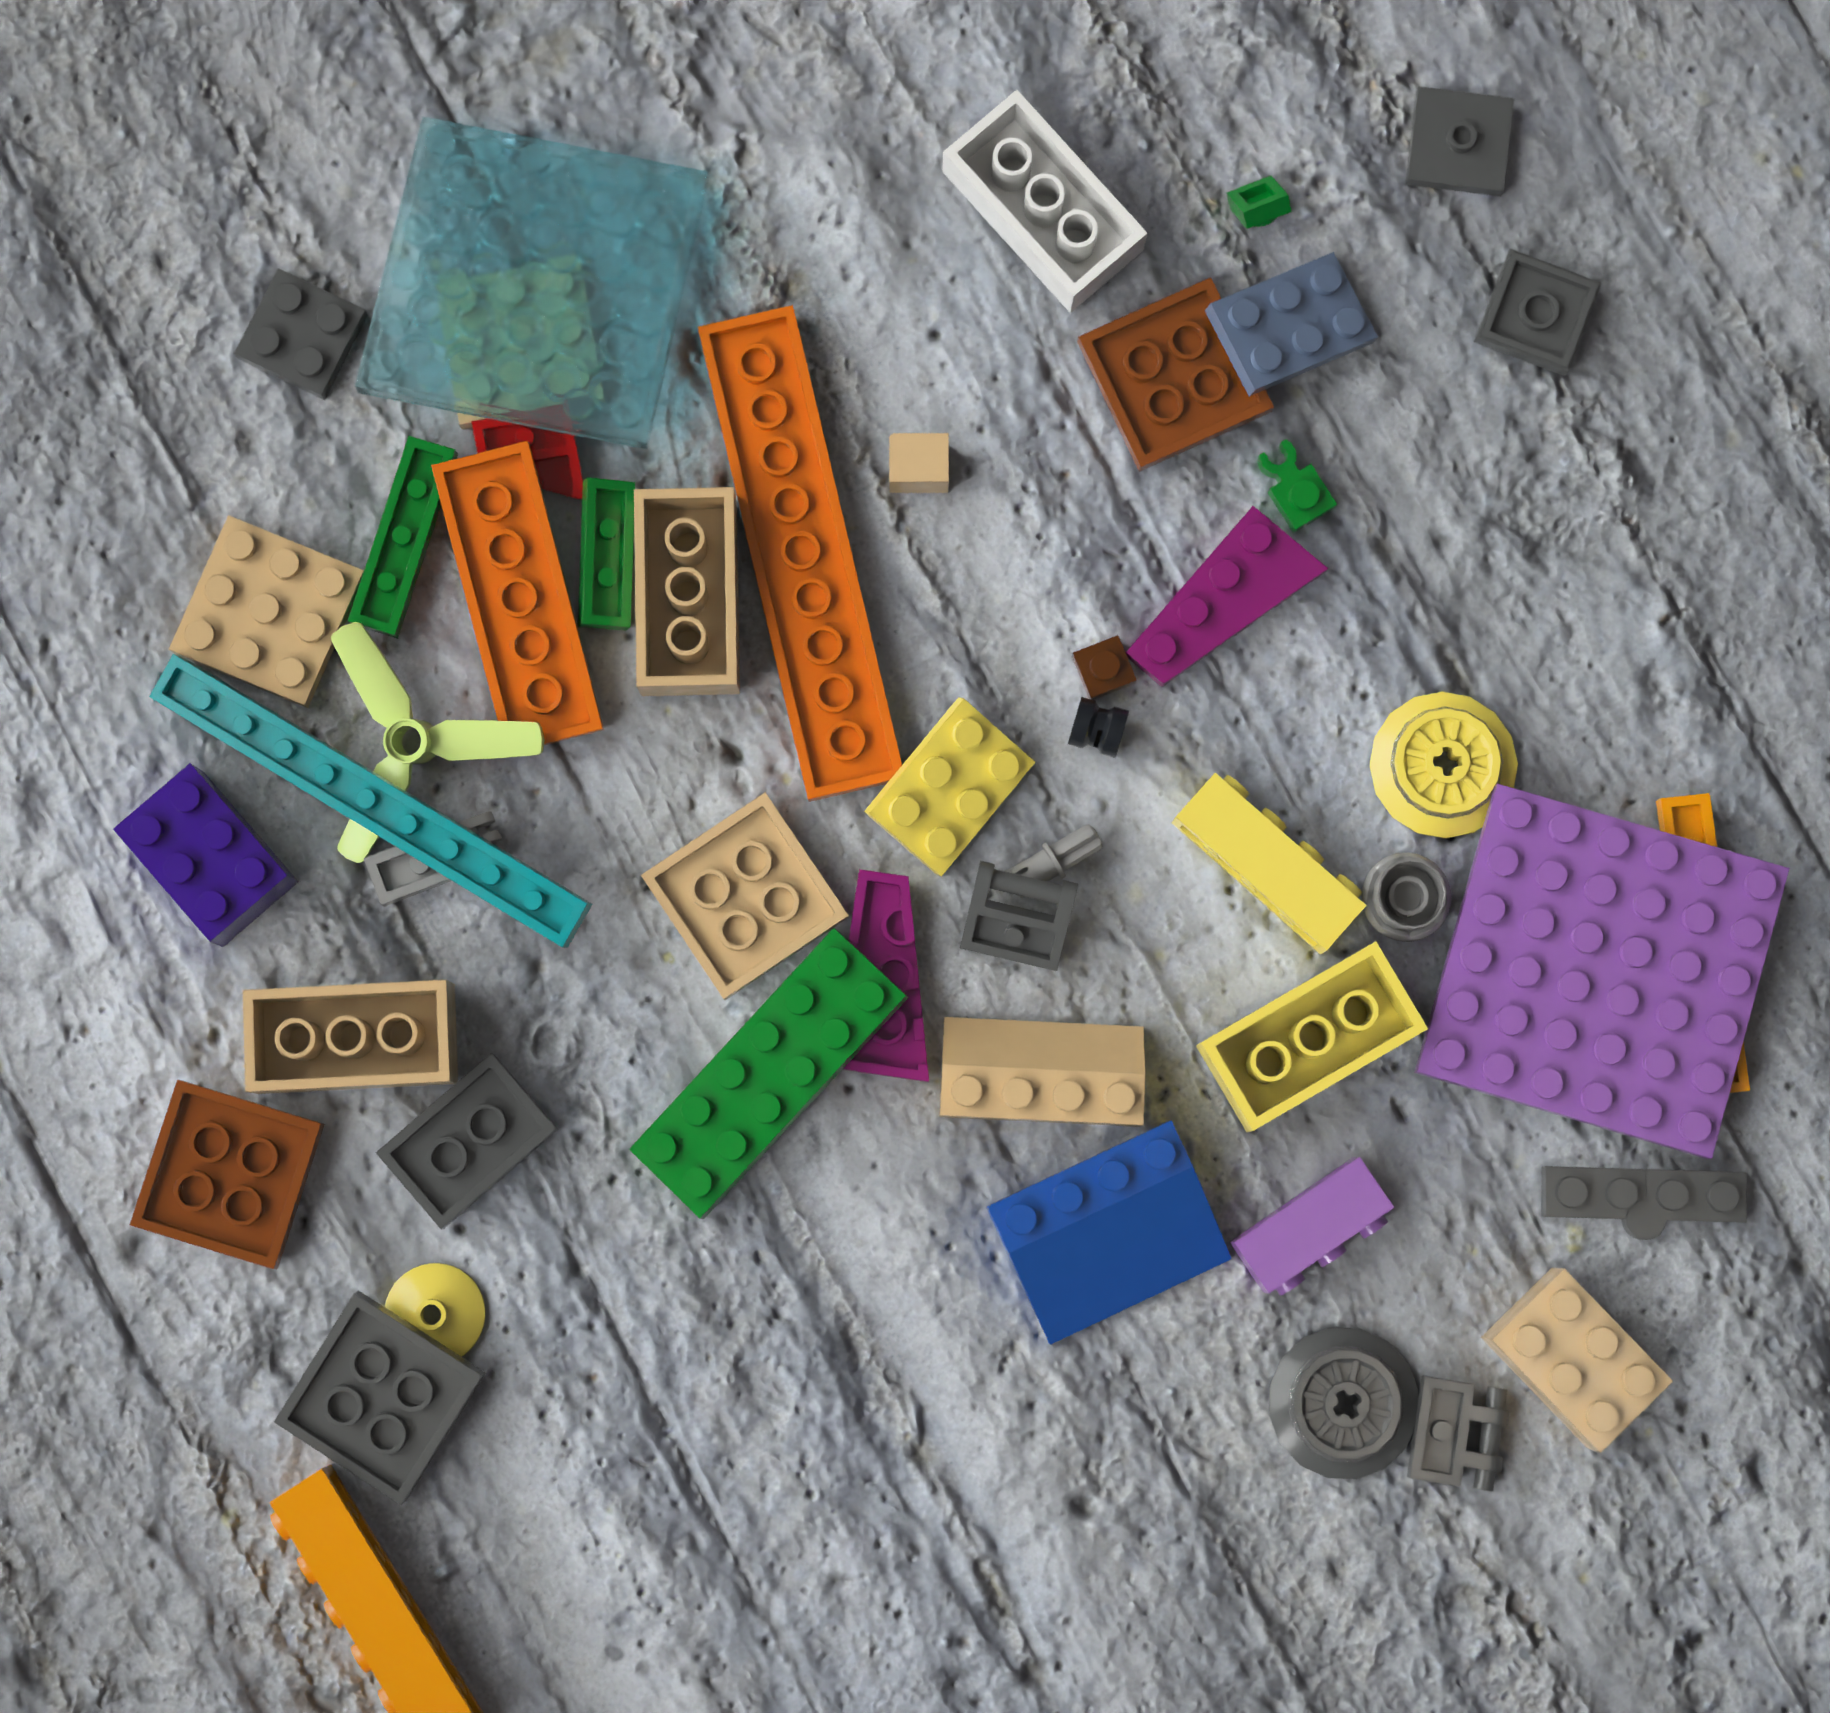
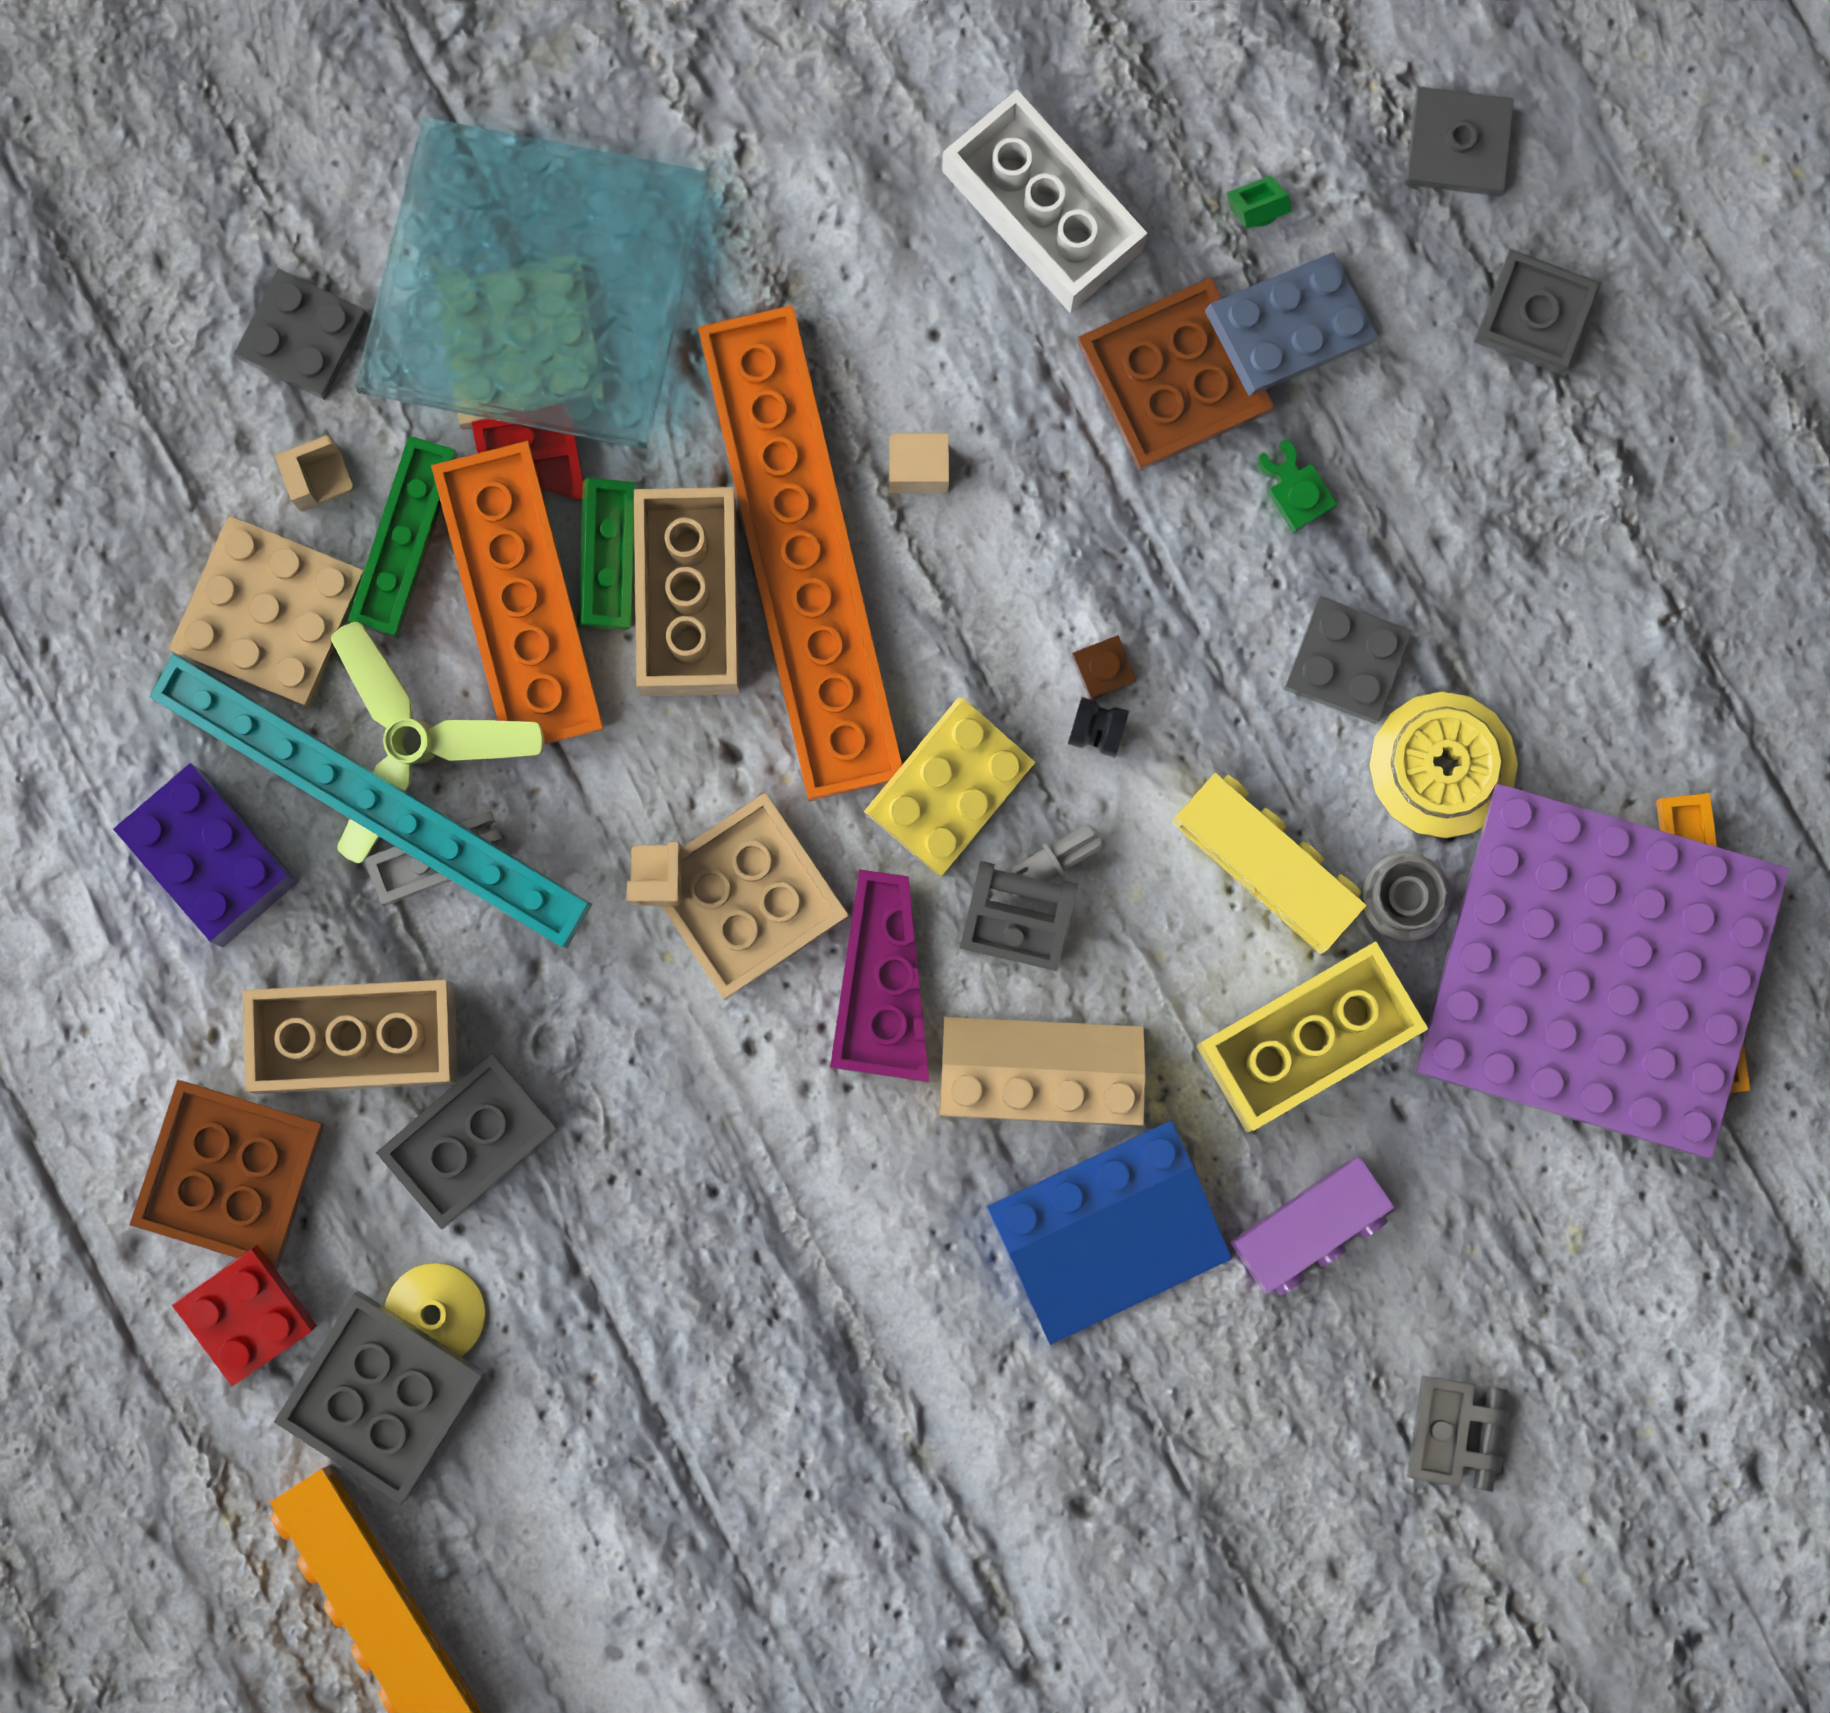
(244, 1315): none -> red plate
(314, 472): none -> tan panel
(655, 875): none -> tan panel
(768, 1073): green plate -> none
(1233, 587): magenta wing -> none
(1306, 1392): dark grey piece -> none
(1348, 660): none -> dark grey plate
(1577, 1359): tan brick -> none
(1643, 1196): dark grey hinge -> none

